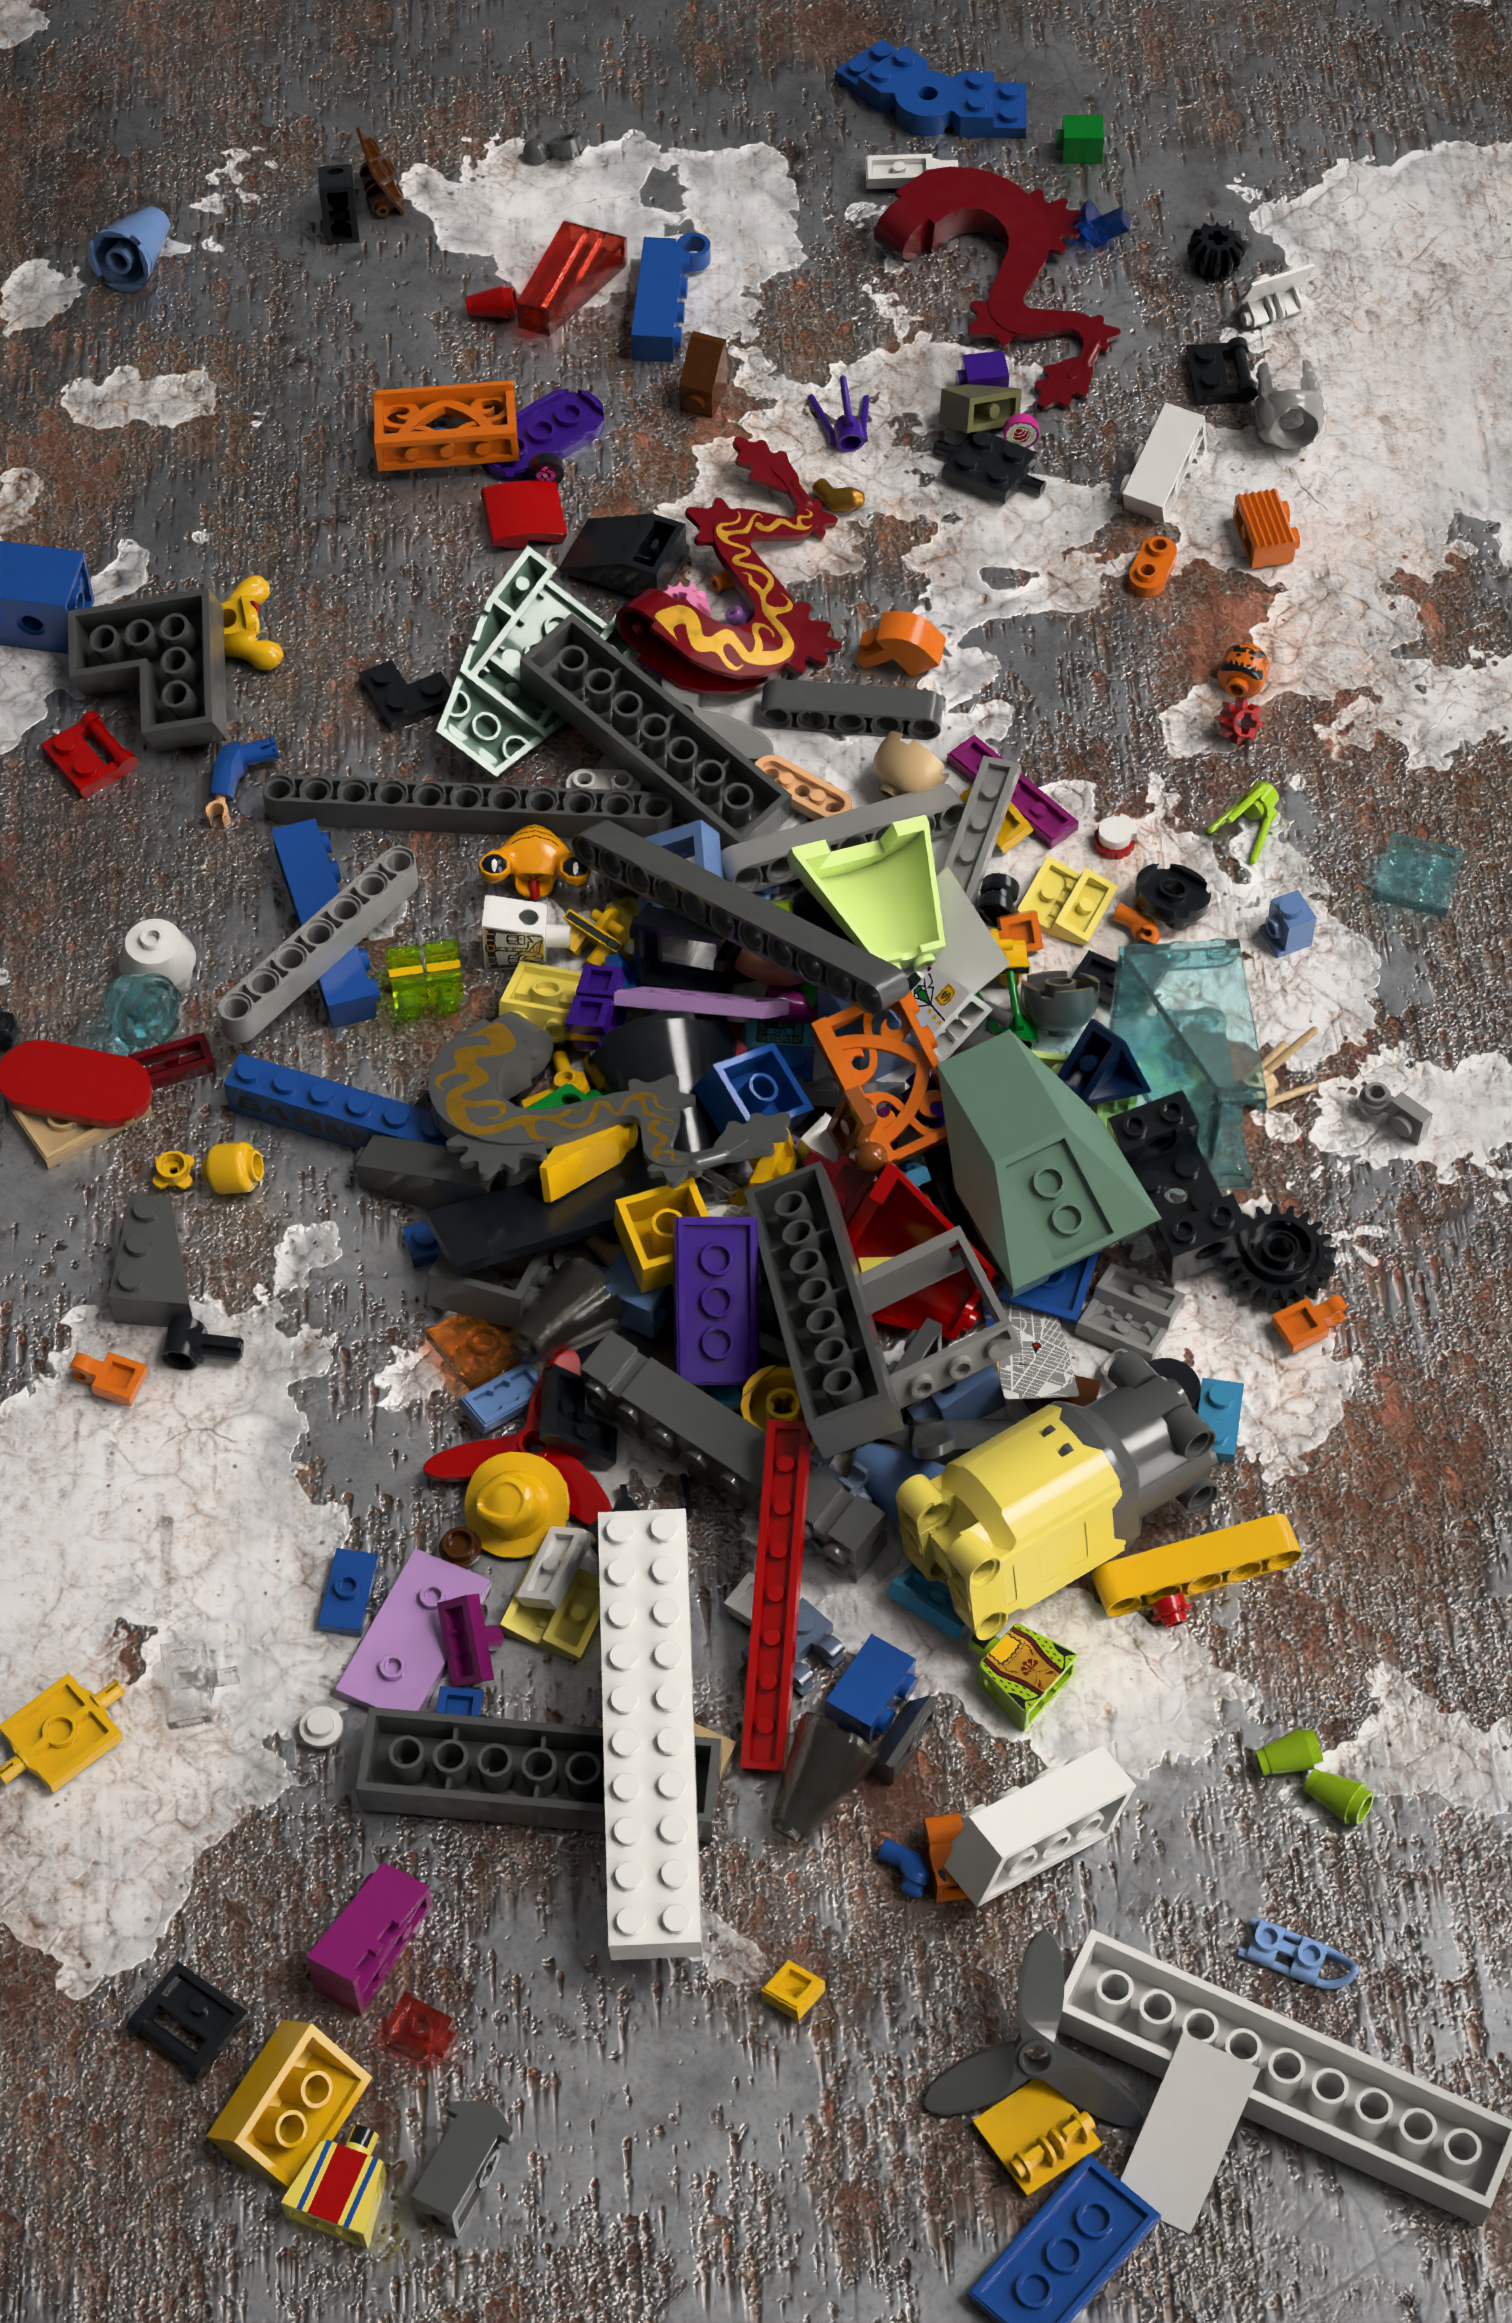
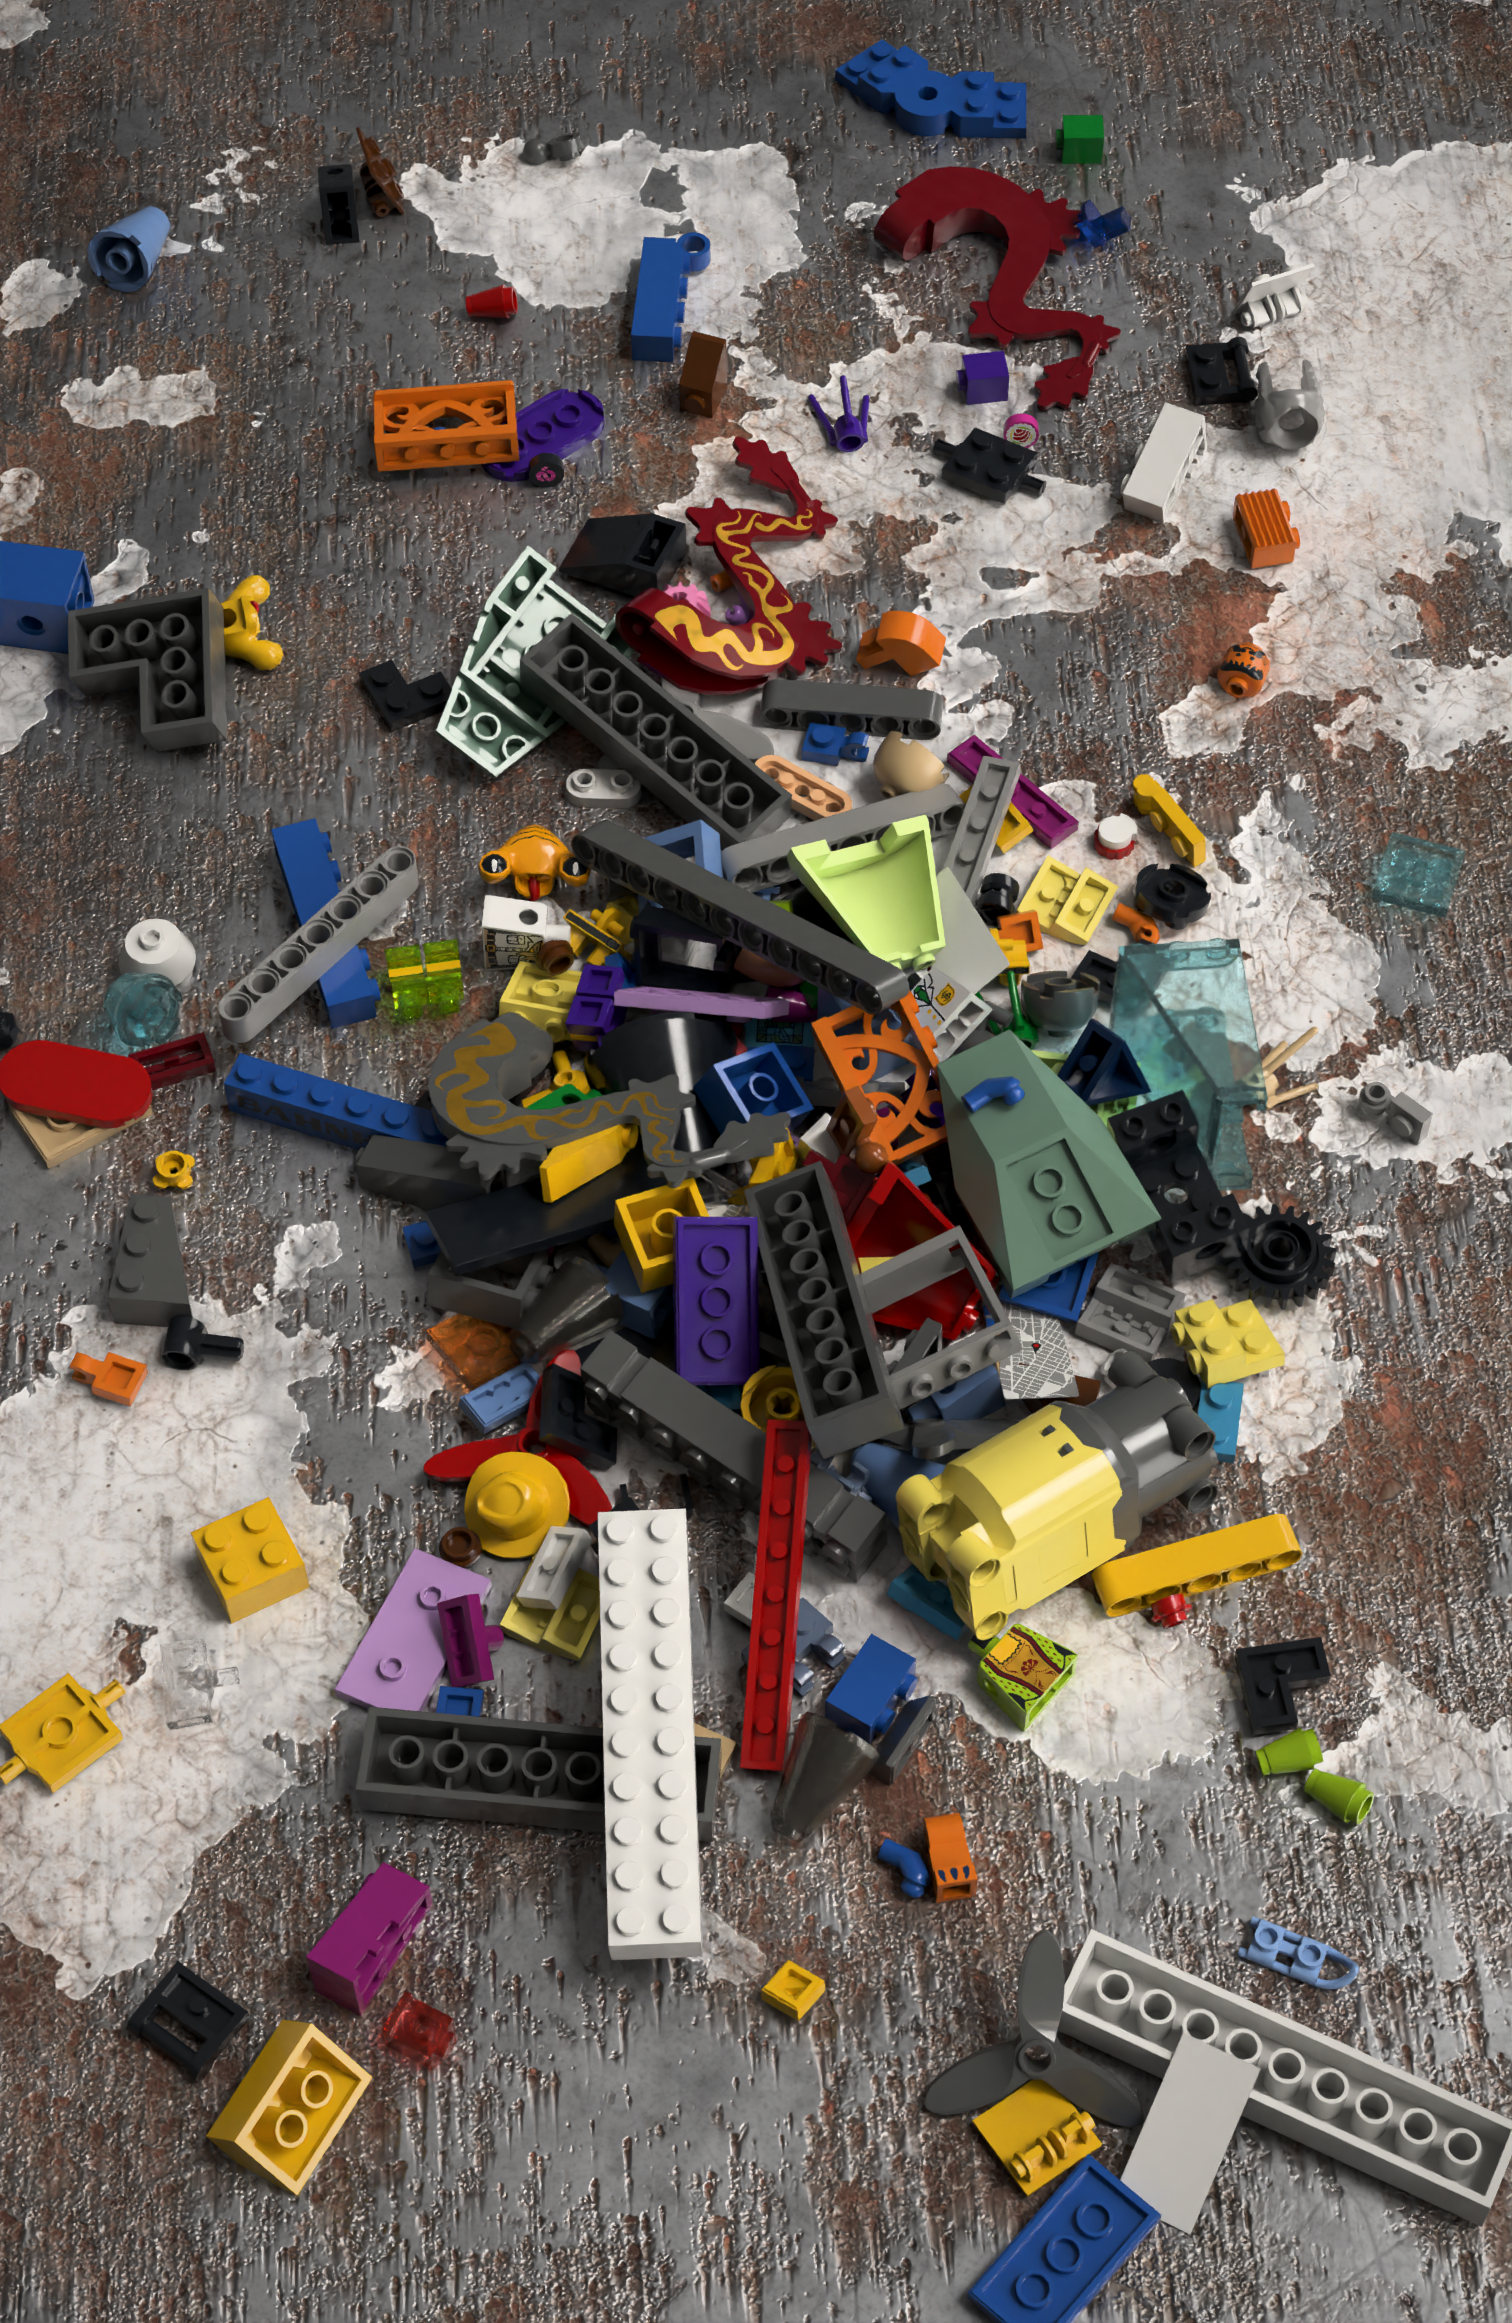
(80, 763): red plate -> none
(229, 768): blue arm -> none
(232, 1168): yellow head -> none
(250, 1560): none -> yellow brick
(321, 1727): white plate -> none
(340, 2188): torso -> none
(348, 1592): blue plate -> none
(459, 806): dark grey beam -> none
(461, 2166): dark grey piece -> none
(523, 513): red slope -> none
(555, 957): none -> reddish brown plate
(569, 275): clear red slope -> none
(829, 743): none -> blue plate
(839, 498): pearl gold arm -> none
(898, 170): white hinge -> none
(978, 406): olive slope -> none
(992, 1088): none -> blue arm
(1038, 1824): white brick -> none
(1155, 560): orange plate -> none
(1170, 818): none -> yellow hinge
(1216, 250): black gear -> none
(1225, 1341): none -> light yellow plate
(1240, 710): red gear -> none
(1255, 805): lime plant -> none
(1271, 1672): none -> black plate
(1289, 924): medium blue brick -> none
(1305, 1324): orange plate -> none

